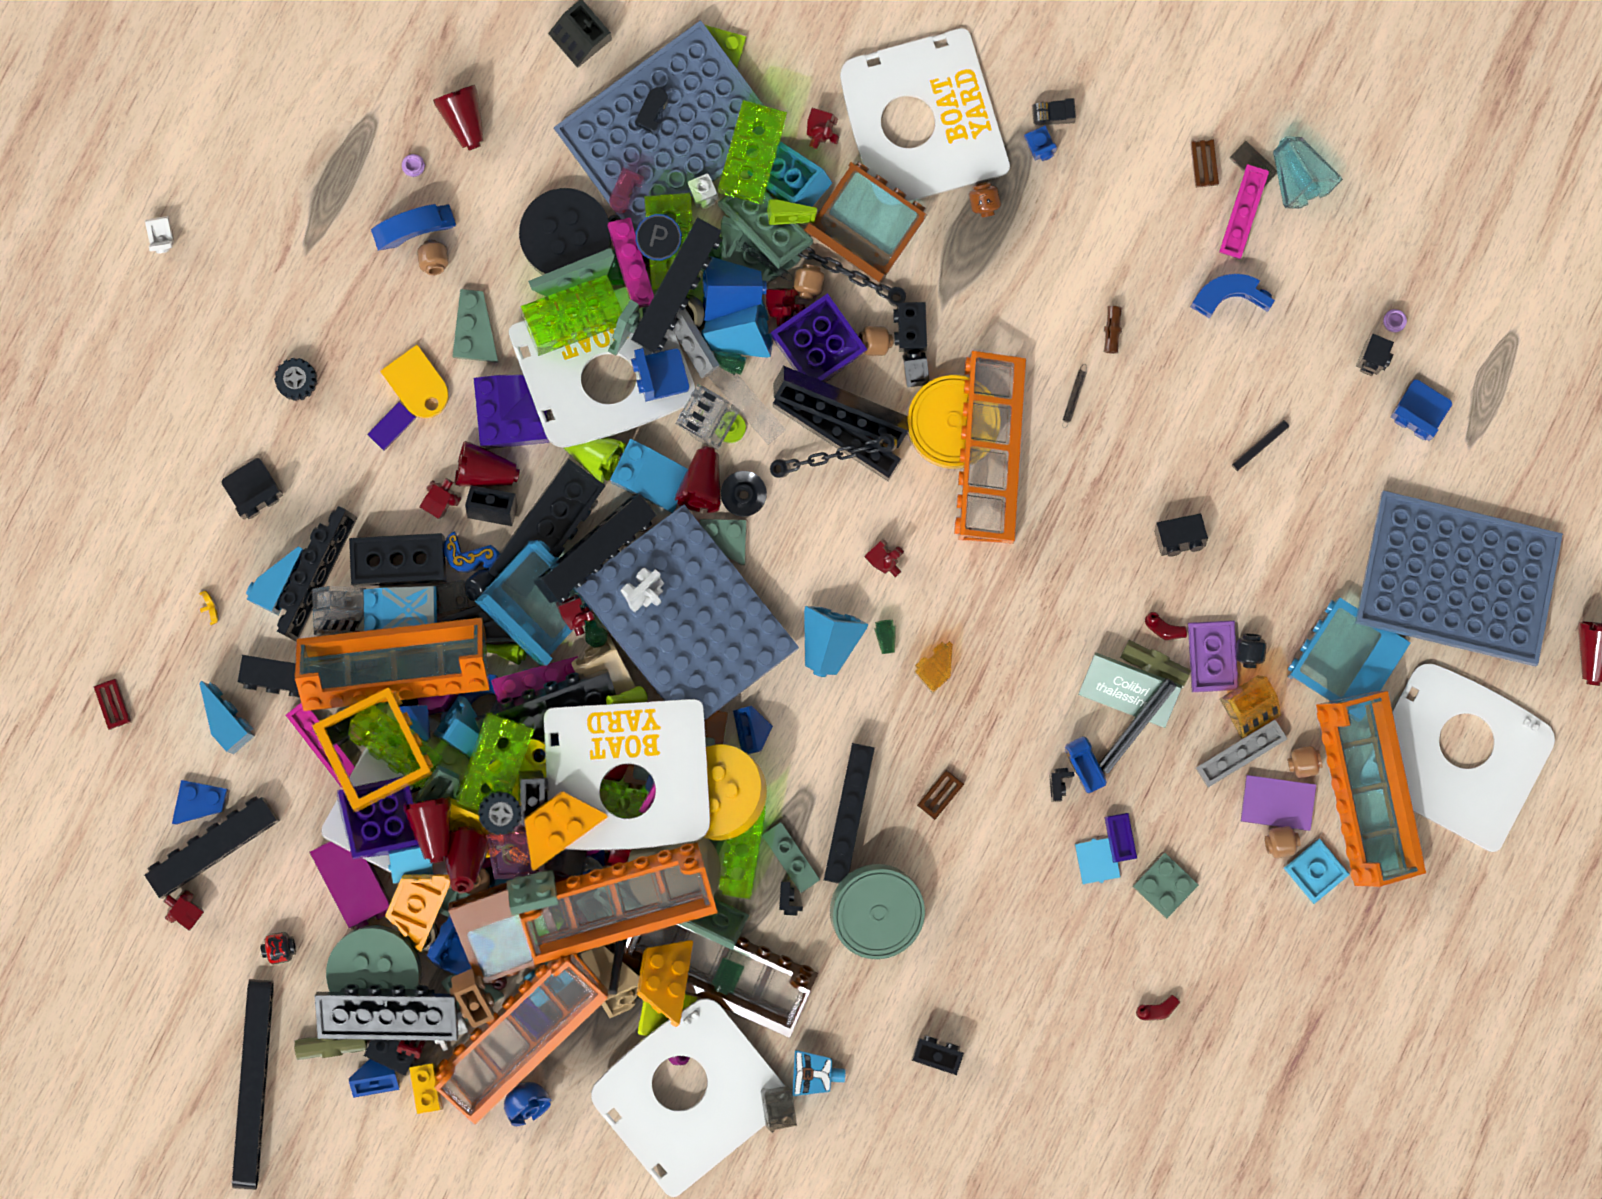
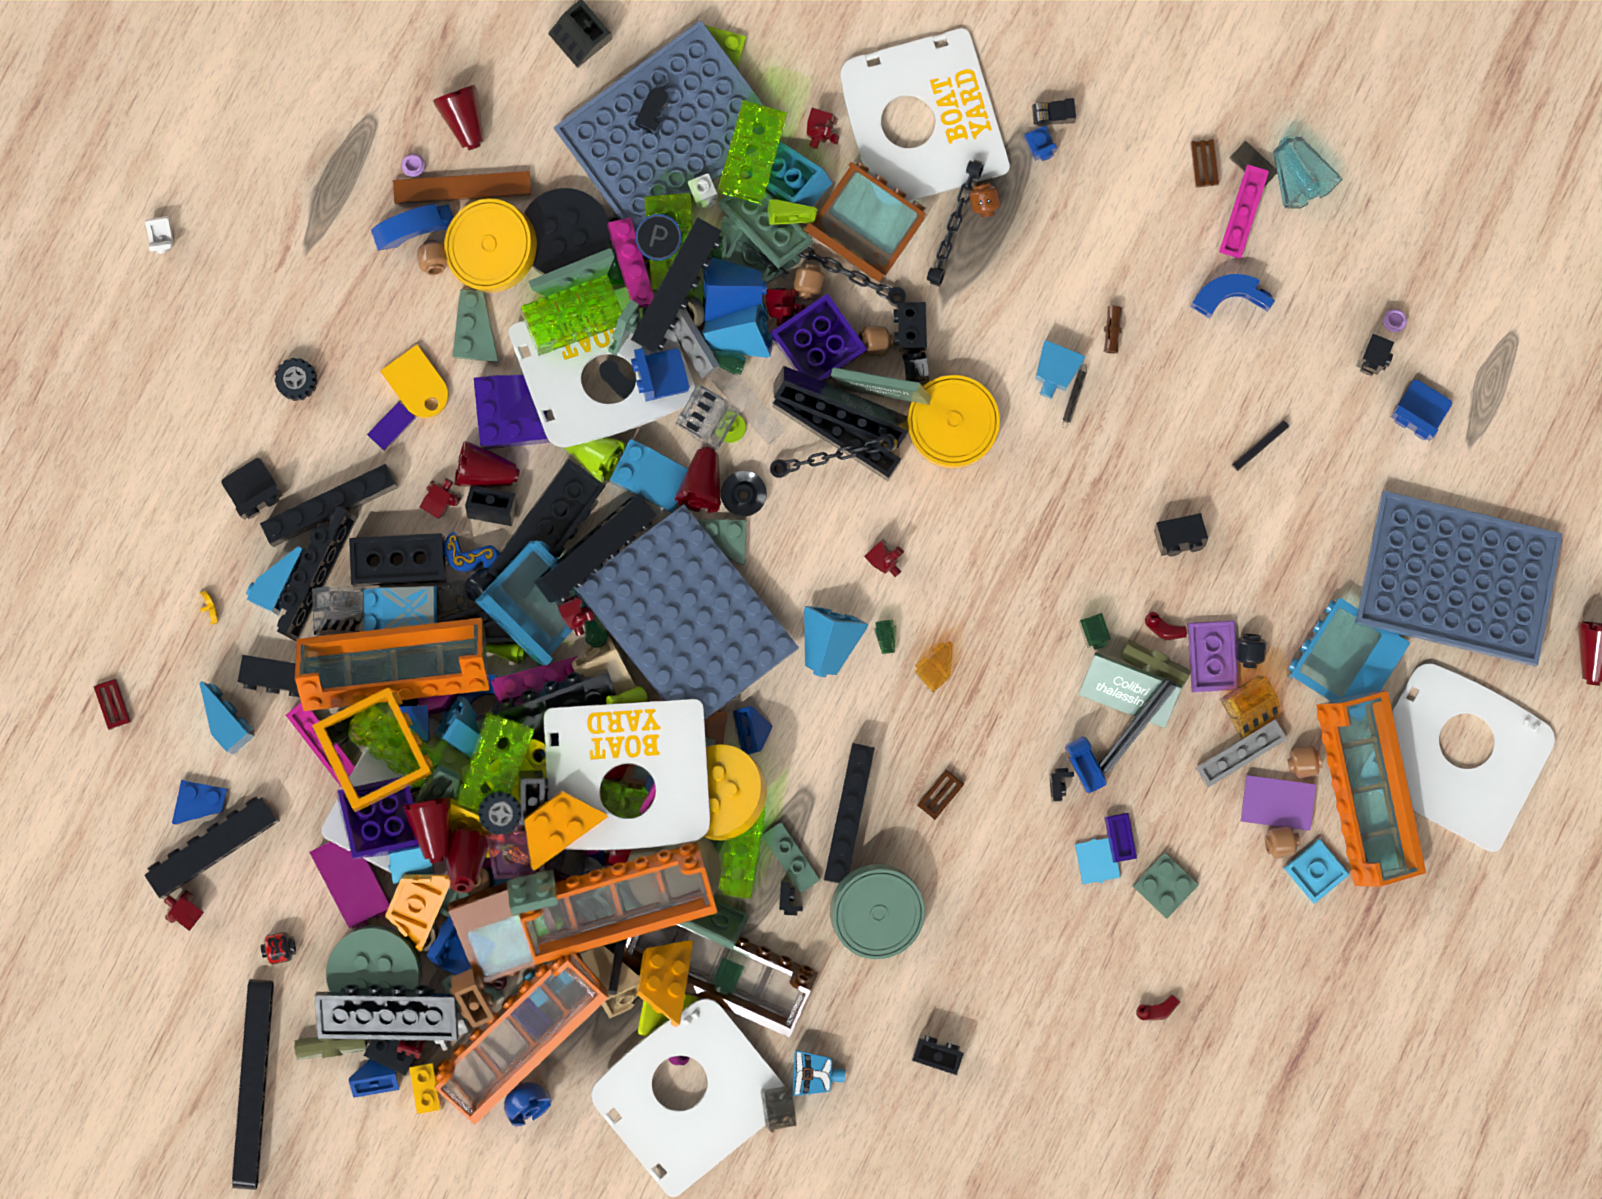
(318, 509): none -> black brick
(462, 187): none -> dark orange tile
(490, 245): none -> yellow brick
(615, 379): none -> black leg
(623, 190): clear pink leg -> none
(646, 592): white hips -> none
(881, 386): none -> sand green tile
(937, 274): none -> black piece
(991, 448): window -> none
(1057, 368): none -> dark azure torso
(1095, 631): none -> clear green brick

